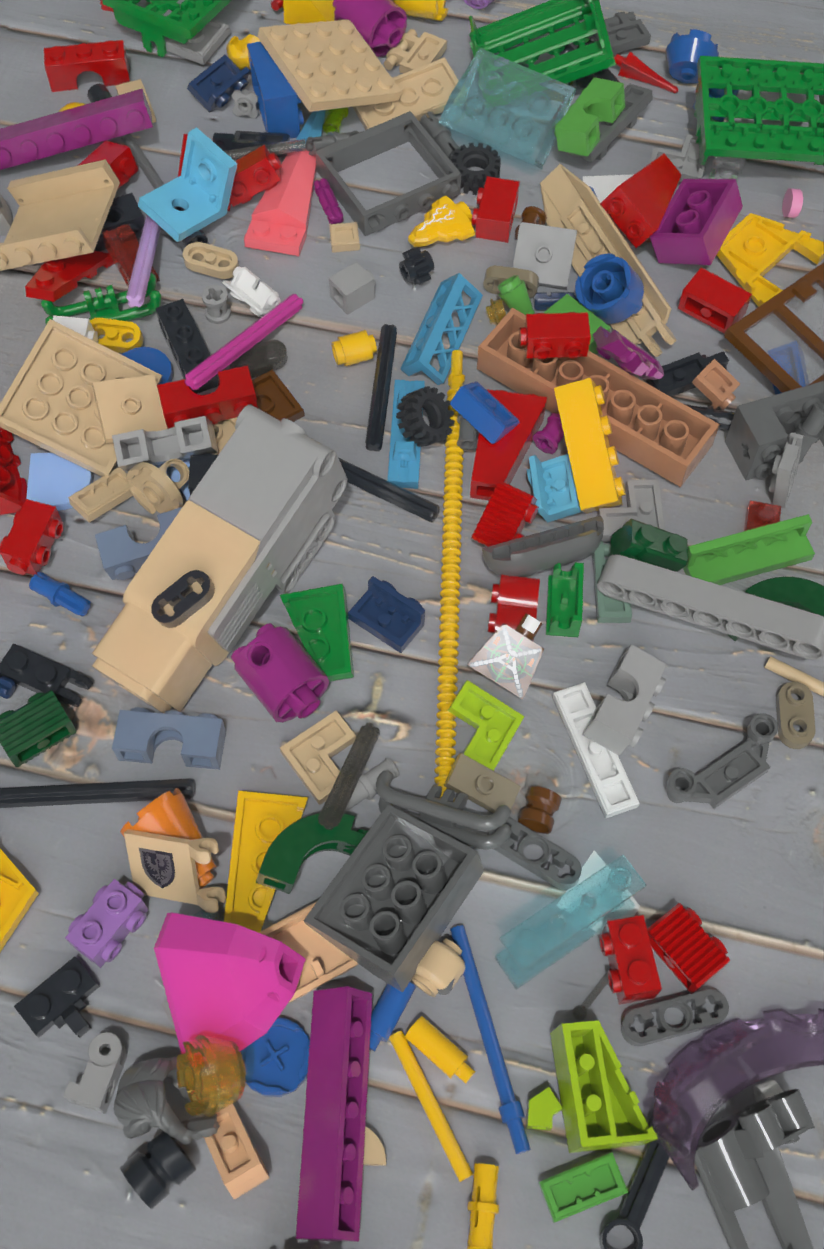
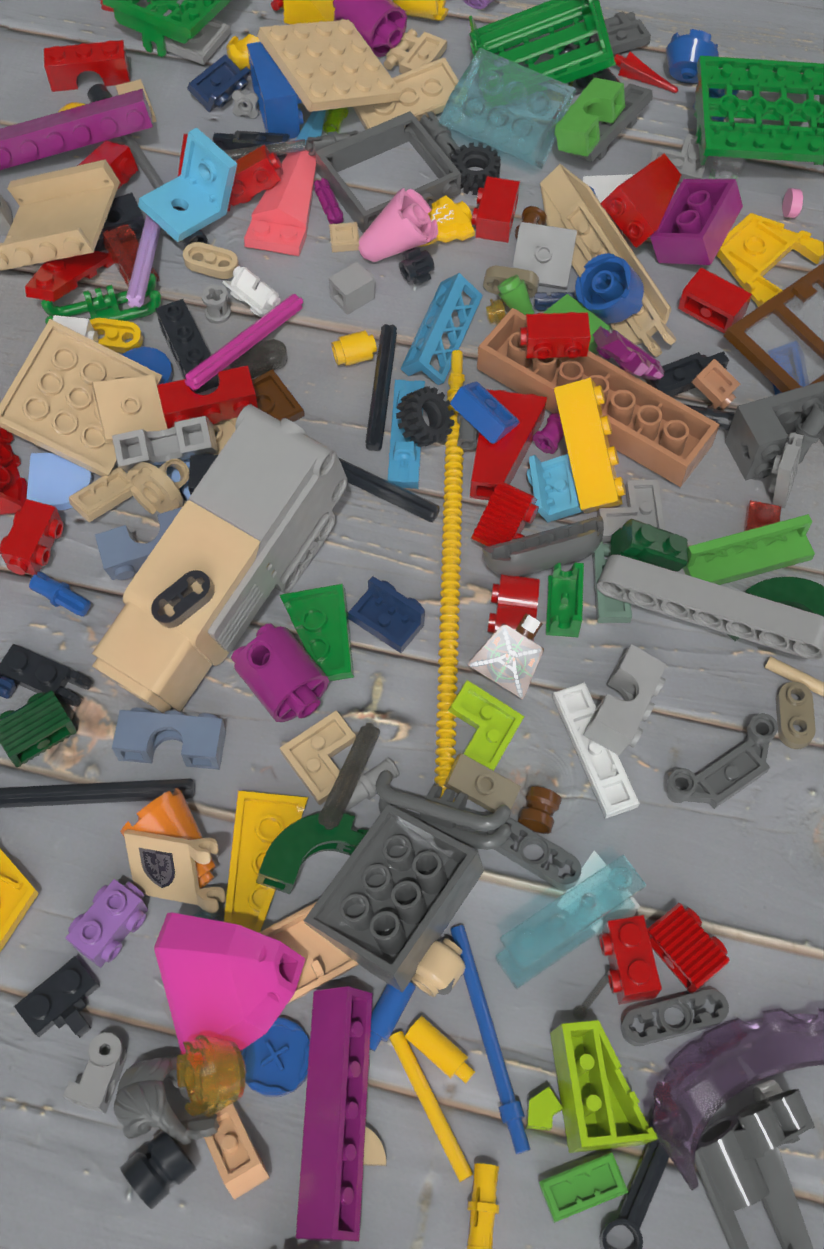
(399, 227): none -> bright pink cone

